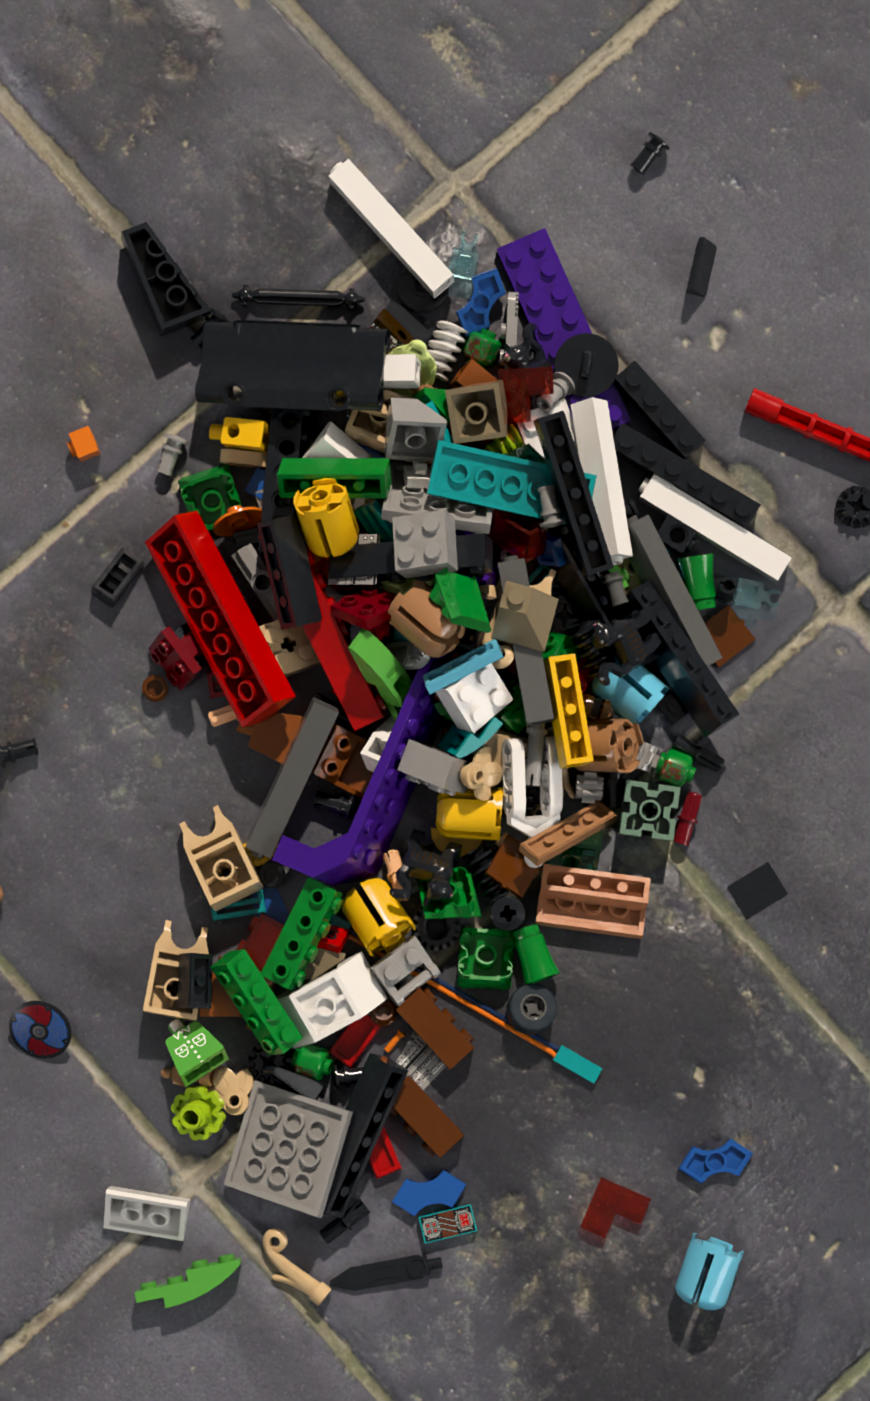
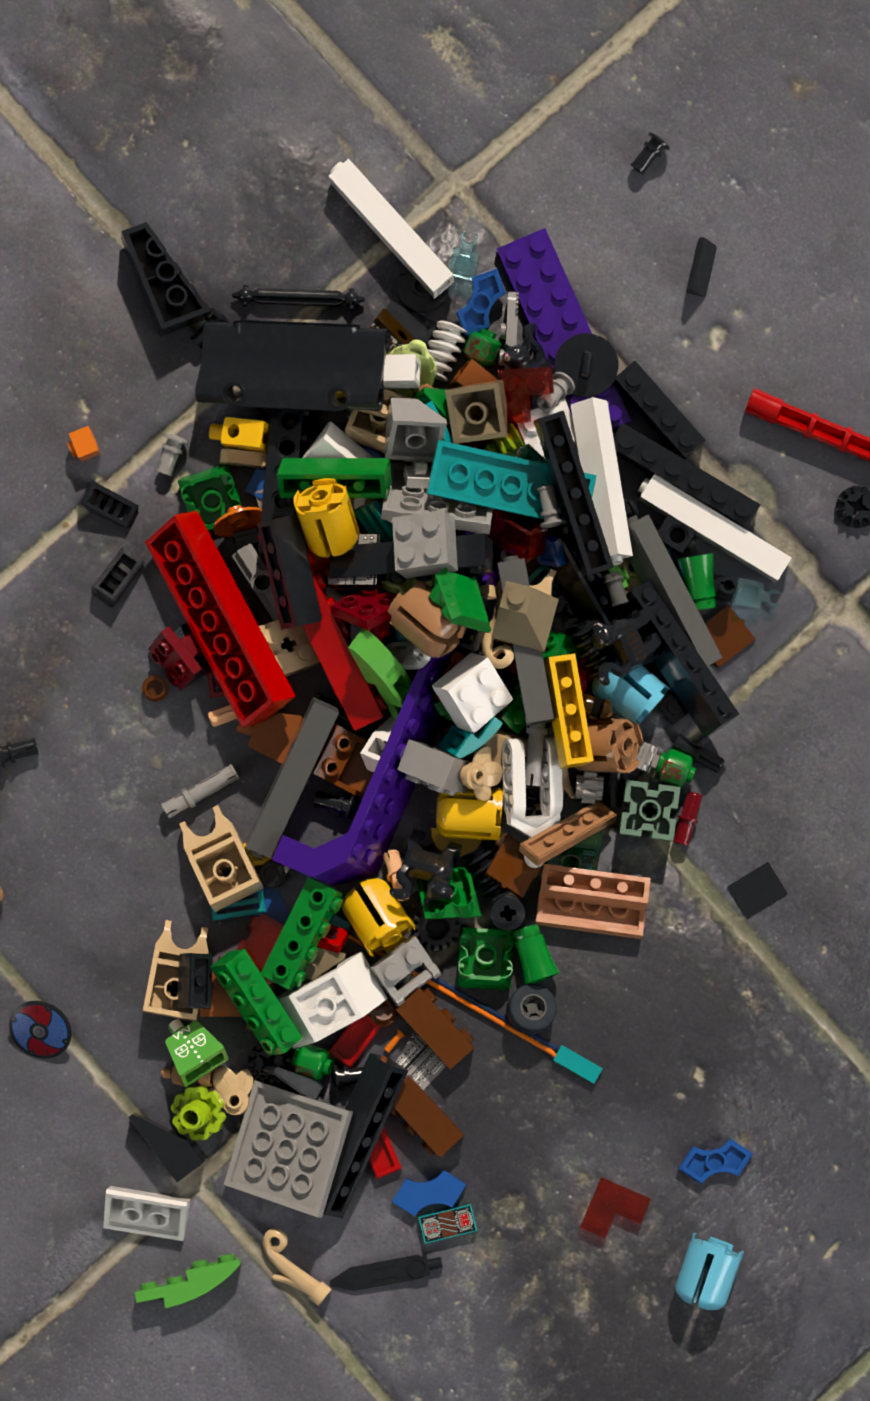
(93, 486): none -> black slope
(171, 1148): none -> black slope
(200, 791): none -> light grey pin
(340, 1225): black axle -> none
(462, 666): medium azure tile -> none

